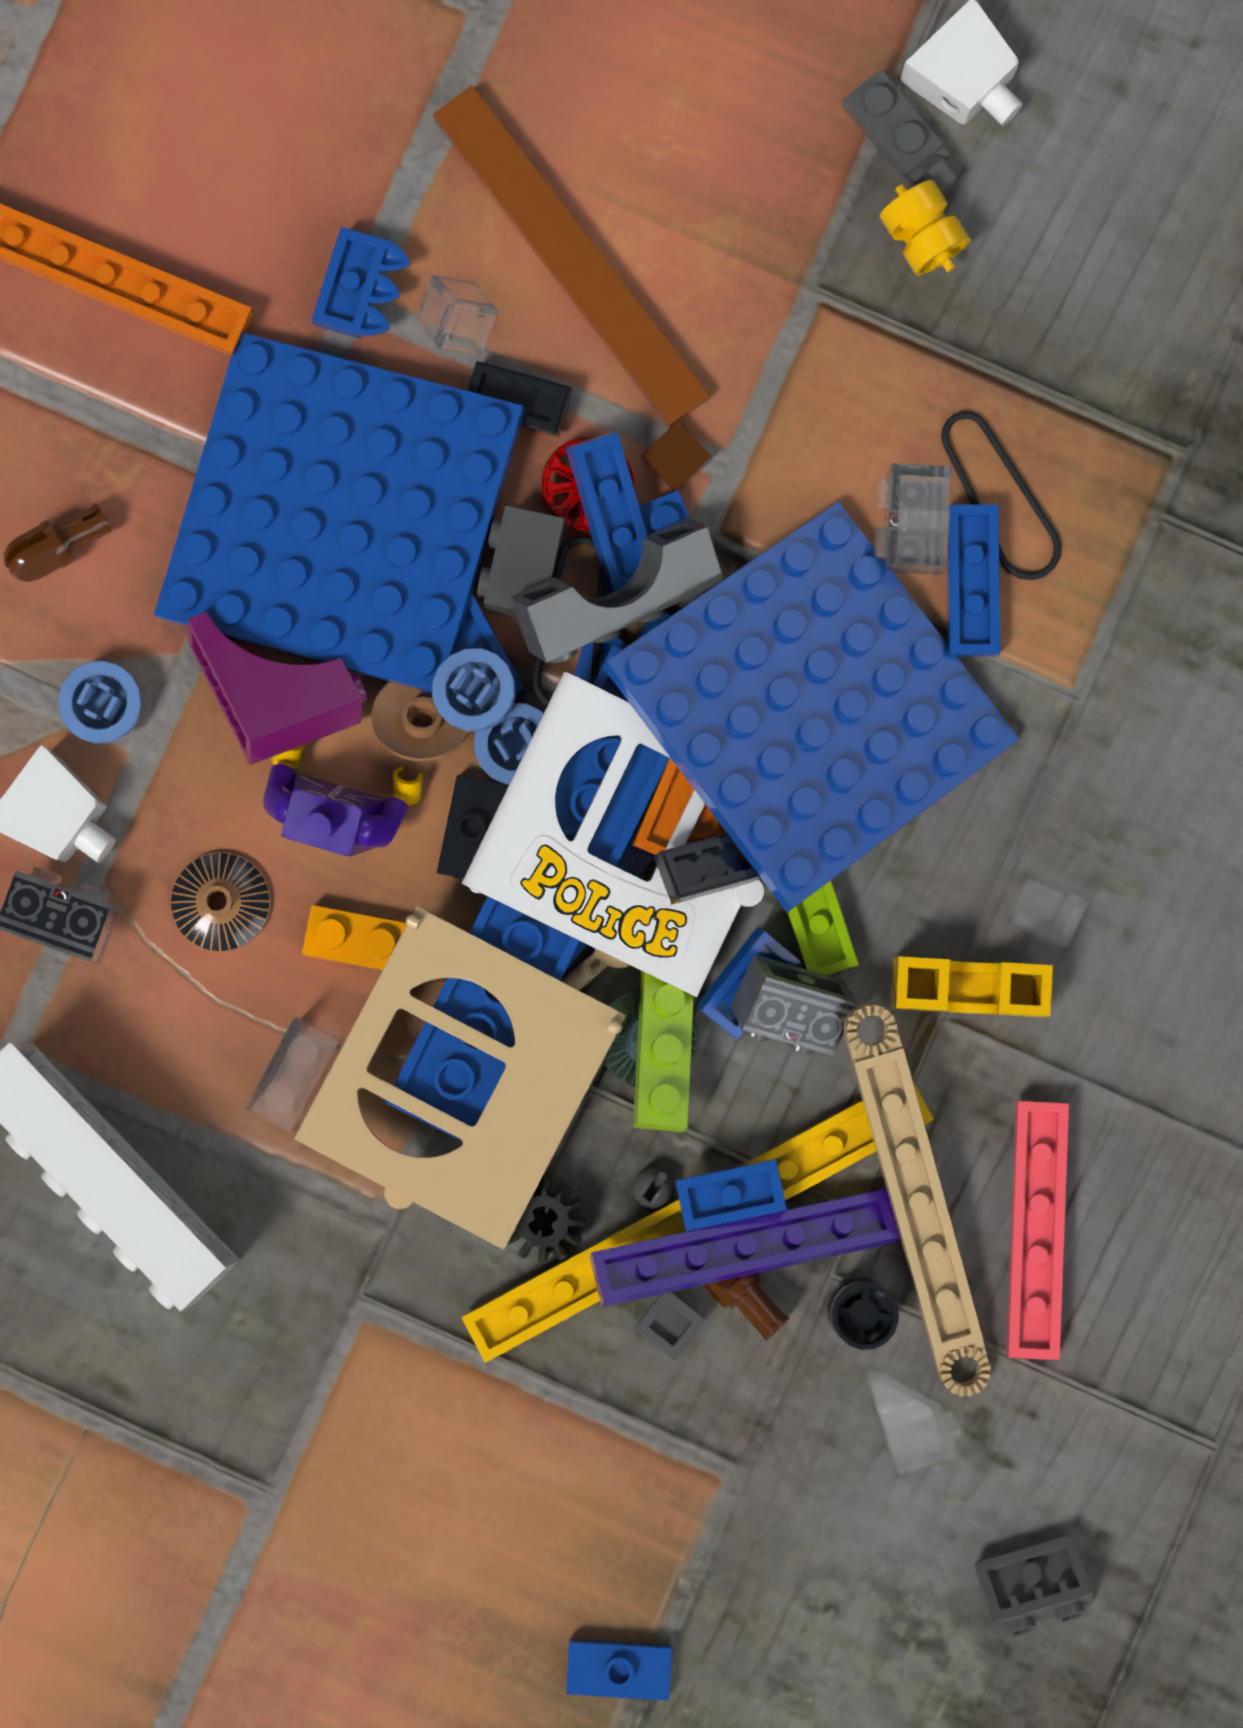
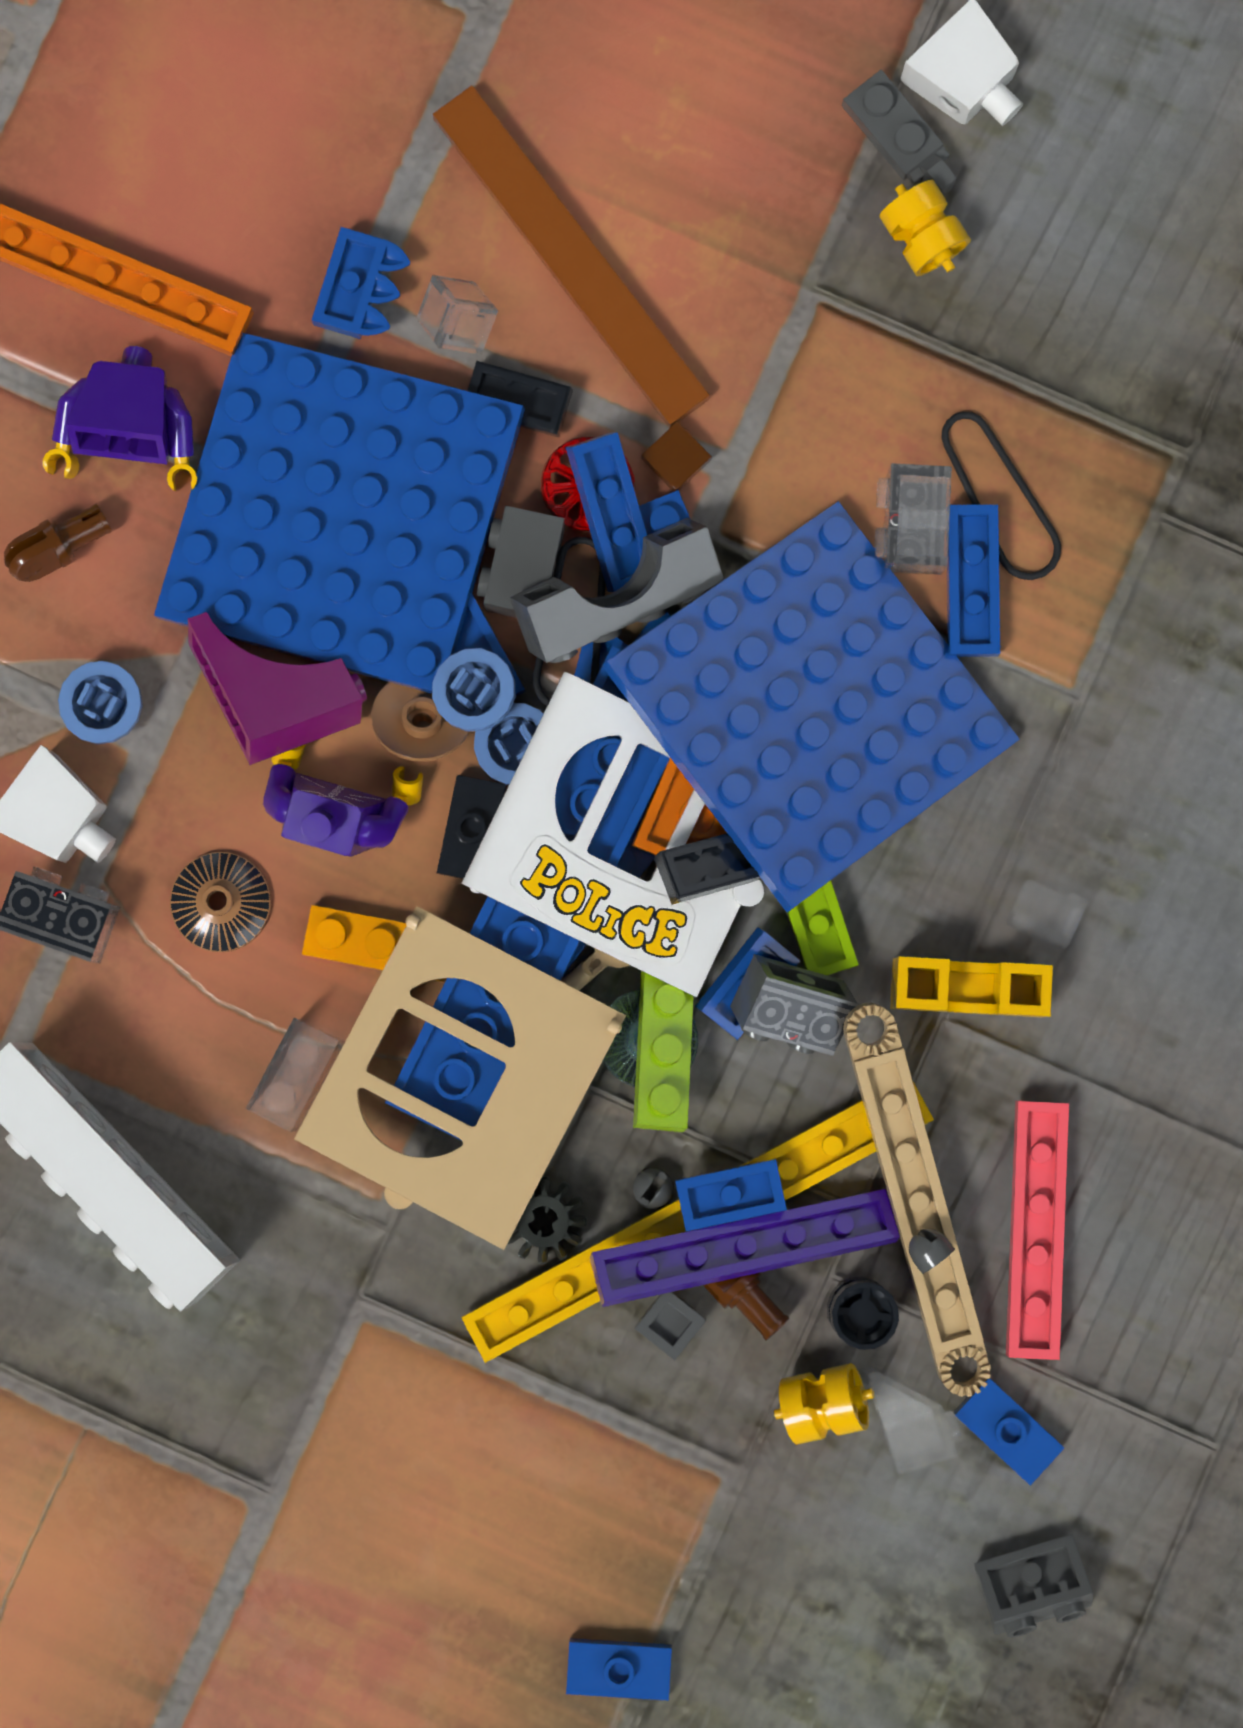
(123, 415): none -> dark purple torso
(824, 1403): none -> yellow wheel
(929, 1249): none -> dark grey hinge
(1009, 1431): none -> blue plate

